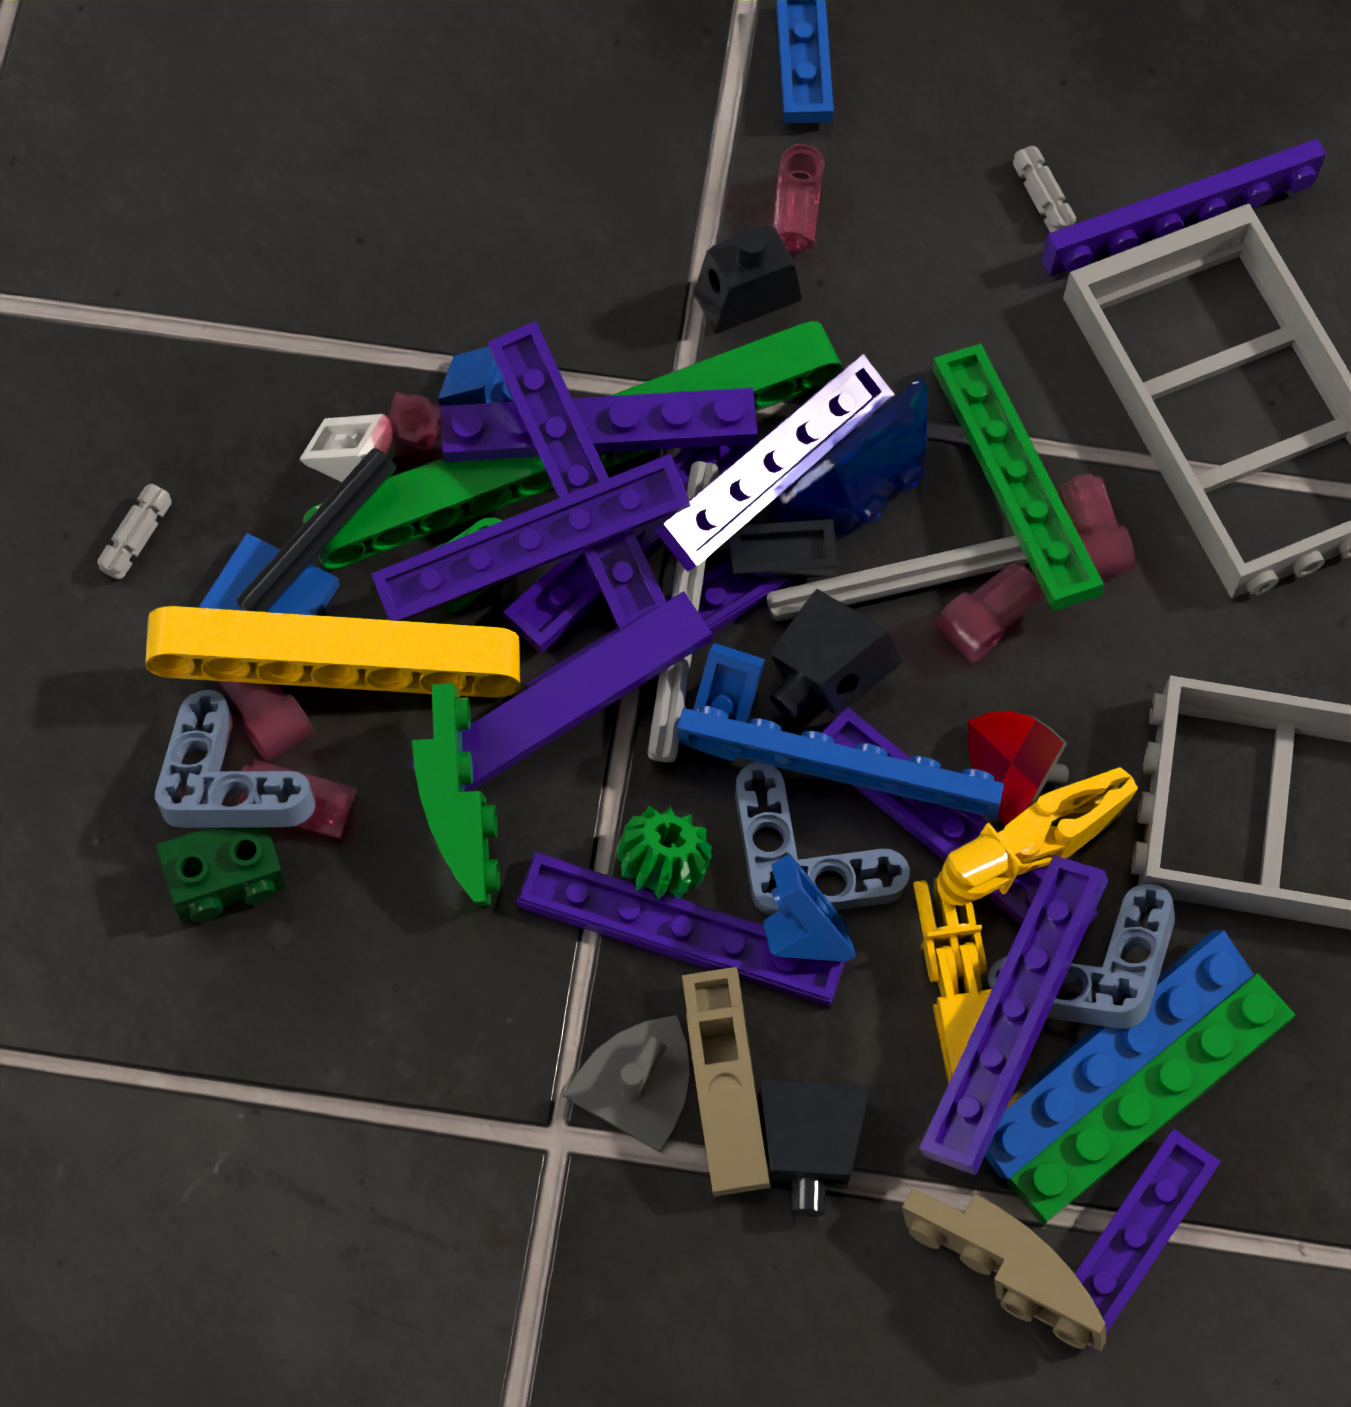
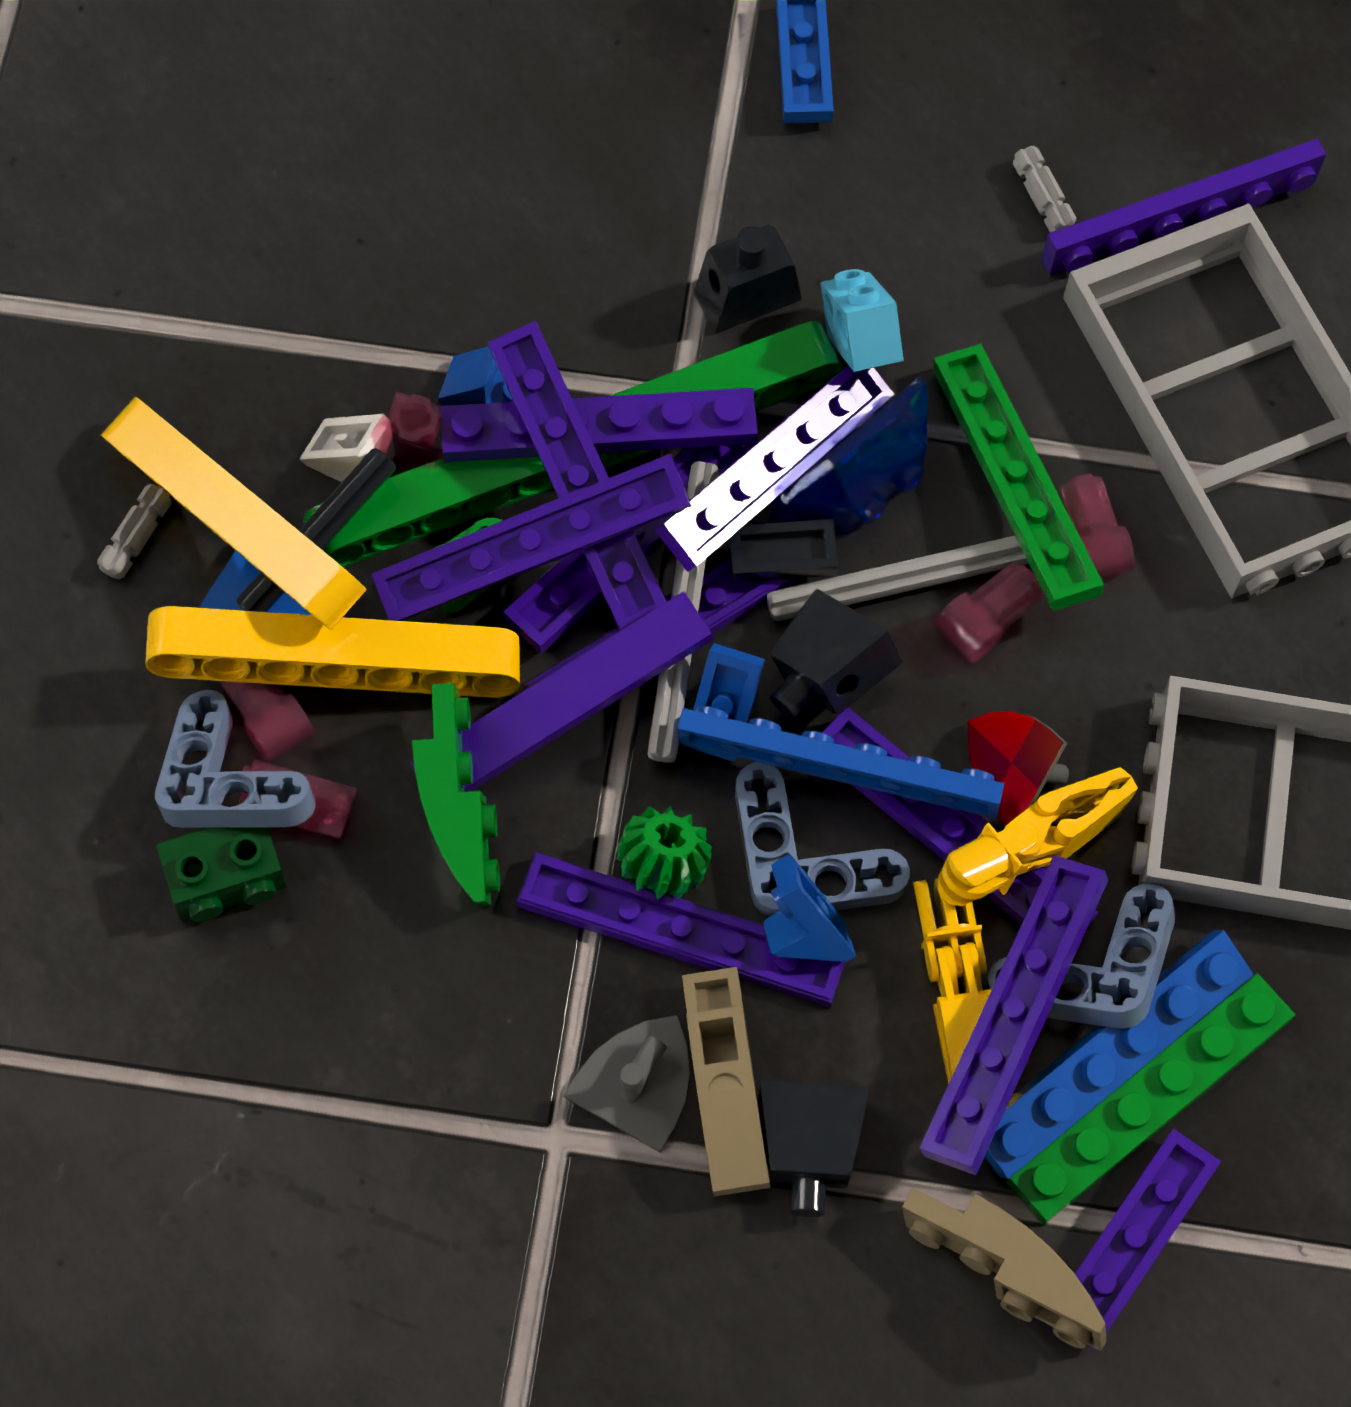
(234, 513): none -> yellow beam
(798, 198): clear pink piece -> none
(861, 320): none -> medium azure brick

